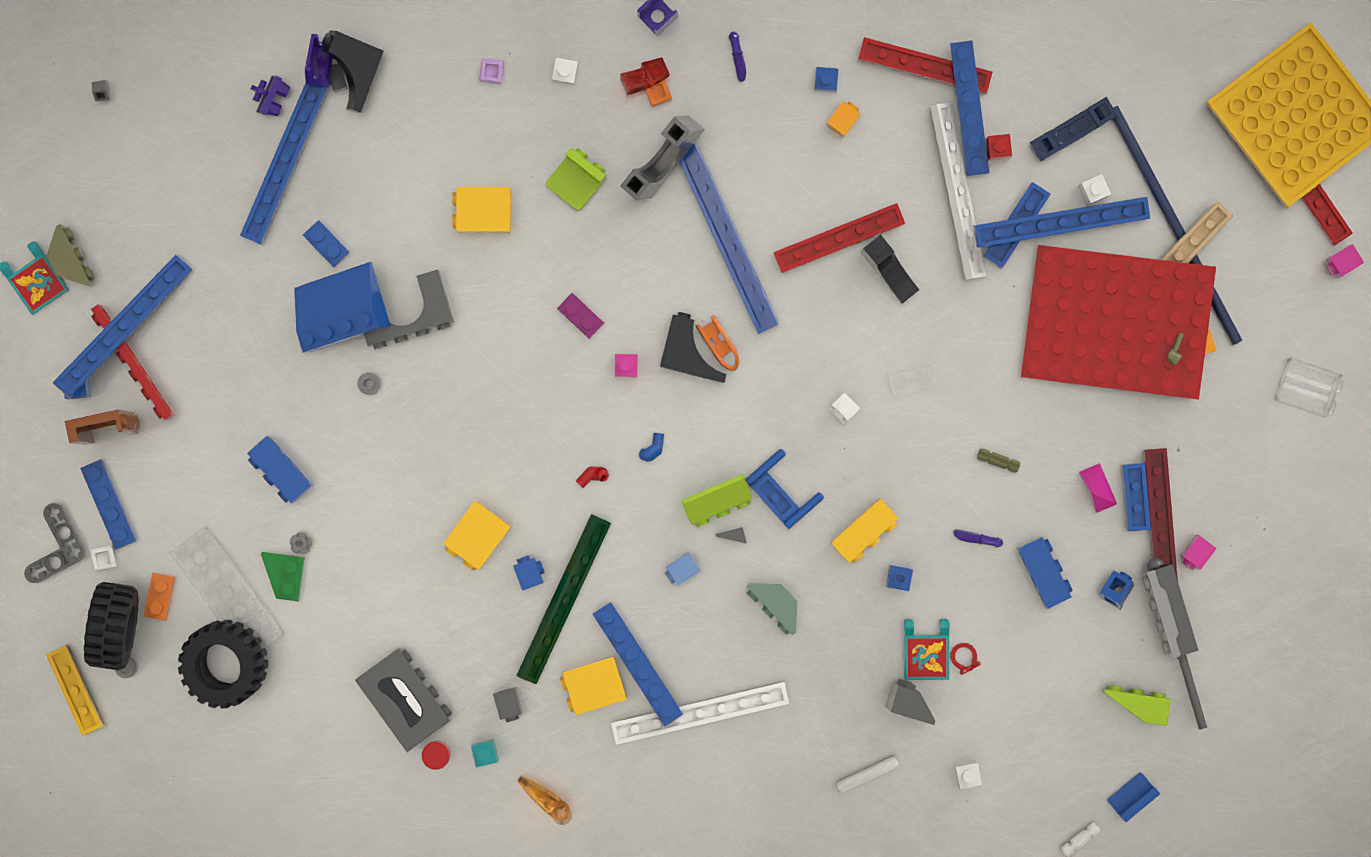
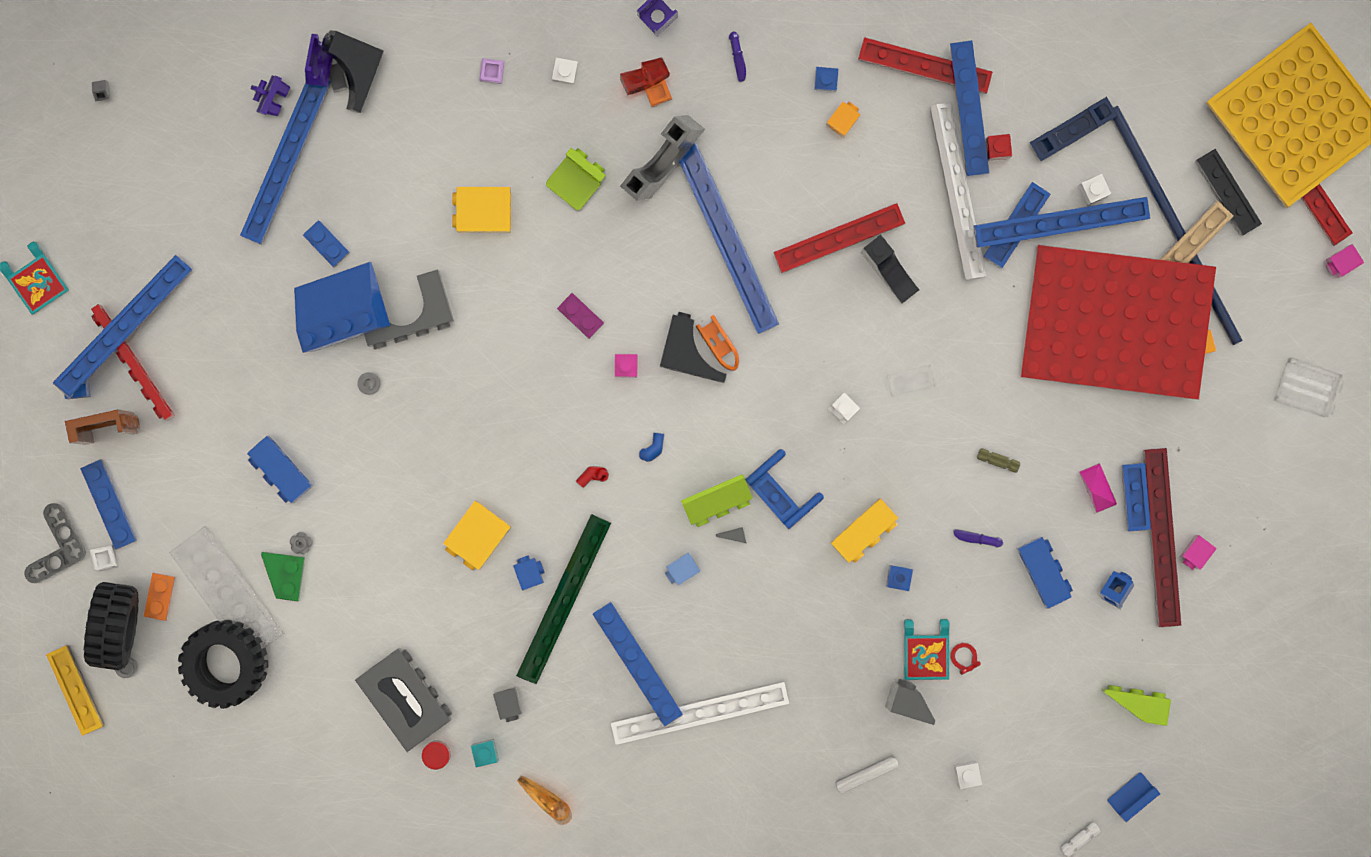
(67, 259): olive slope -> none
(593, 686): yellow brick -> none
(777, 603): sand green slope -> none
(1173, 356): olive hand -> none
(1173, 624): piece -> none
(1228, 192): none -> black plate

